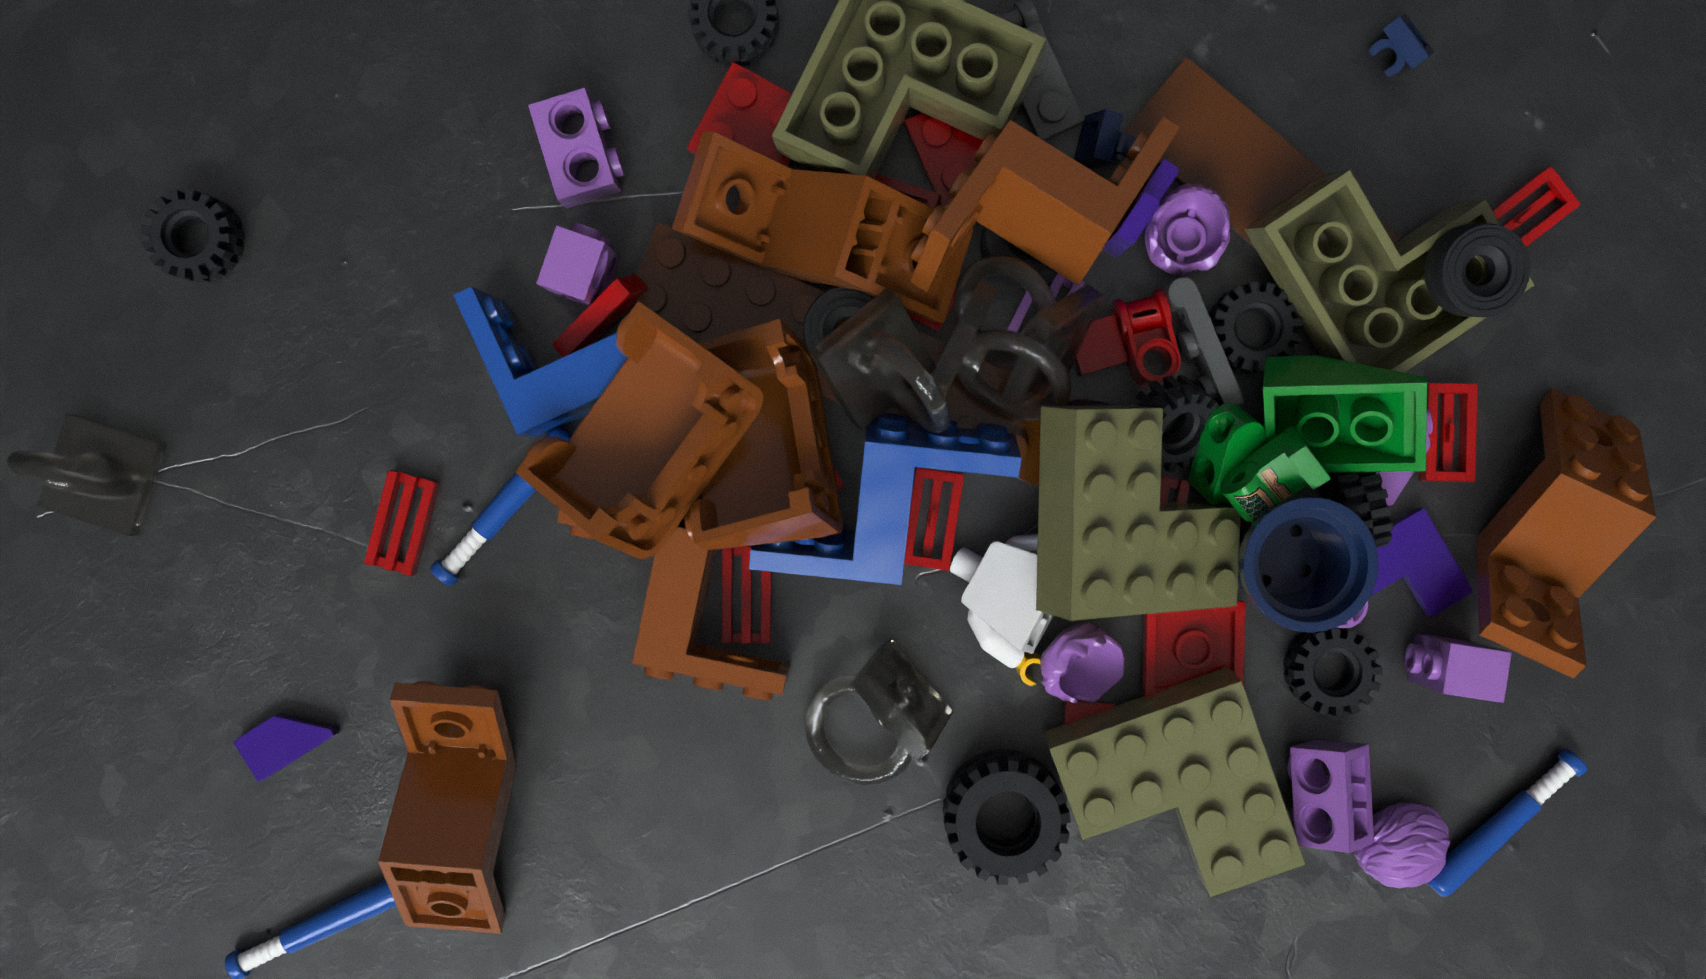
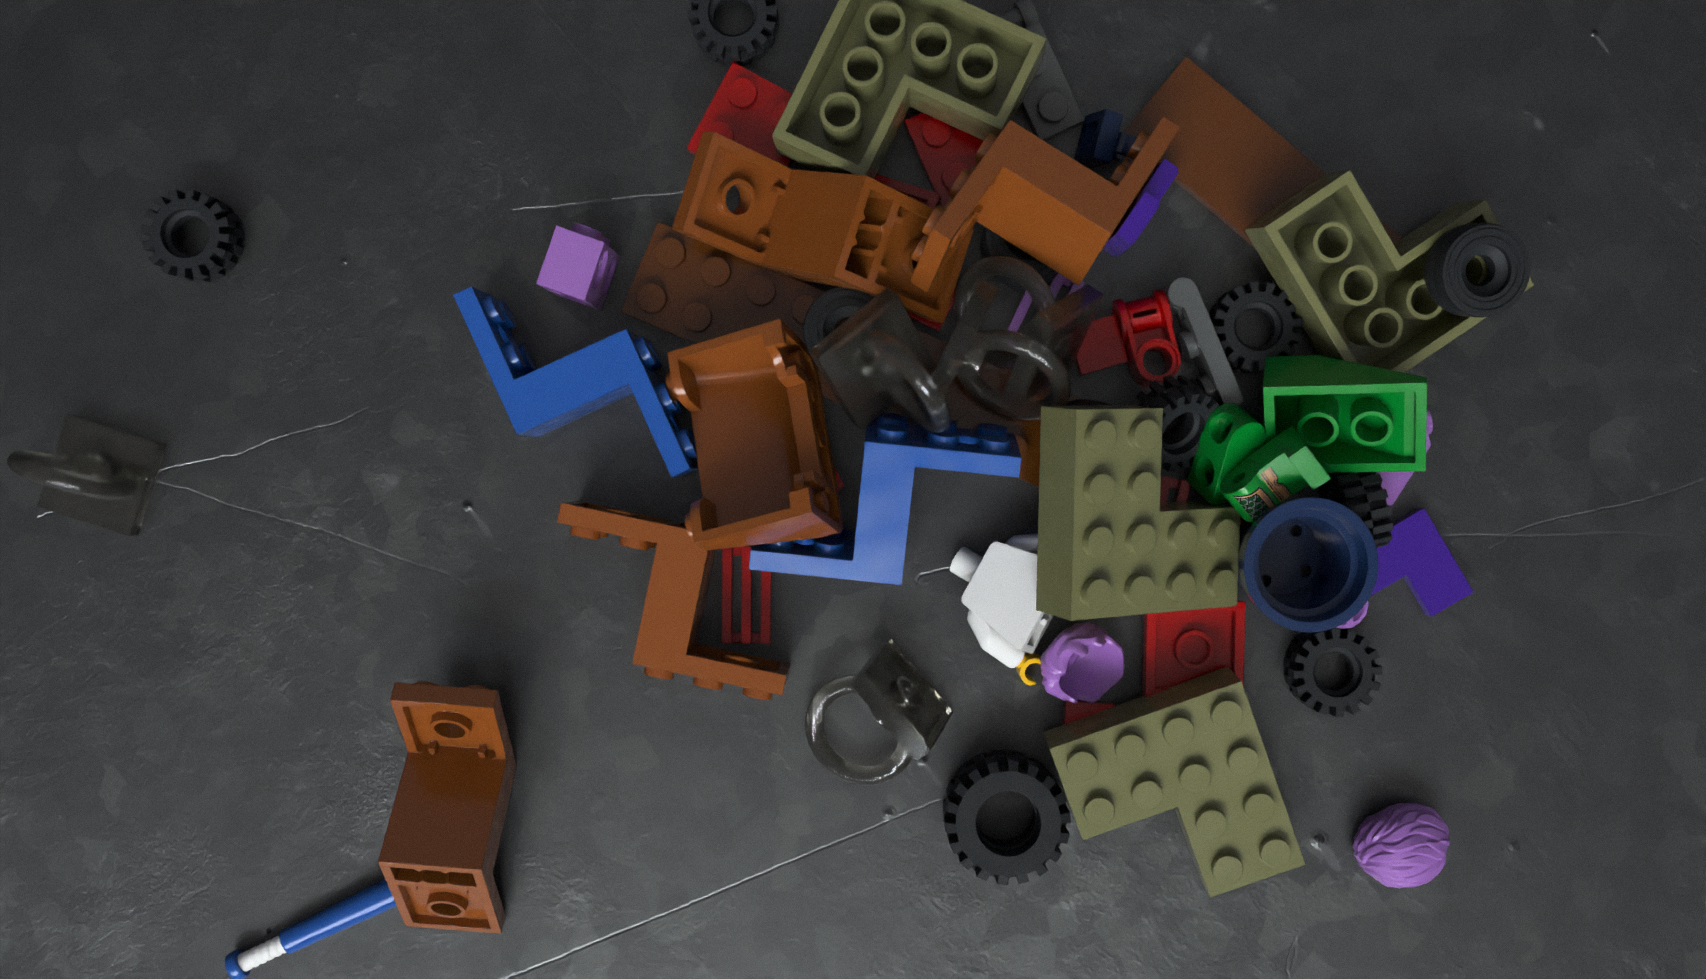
(279, 743): dark purple tile -> none
(383, 518): red tile -> none
(488, 523): blue piece -> none
(567, 152): medium lavender brick -> none
(600, 314): red tile -> none
(646, 439): dark orange windscreen -> none
(951, 522): red tile -> none
(1188, 230): medium lavender hair -> none
(1343, 795): medium lavender brick -> none
(1406, 42): dark blue tile -> none
(1458, 667): medium lavender brick -> none
(1467, 432): red tile -> none
(1496, 831): blue piece -> none
(1557, 189): red tile -> none
(1562, 532): dark orange bracket -> none

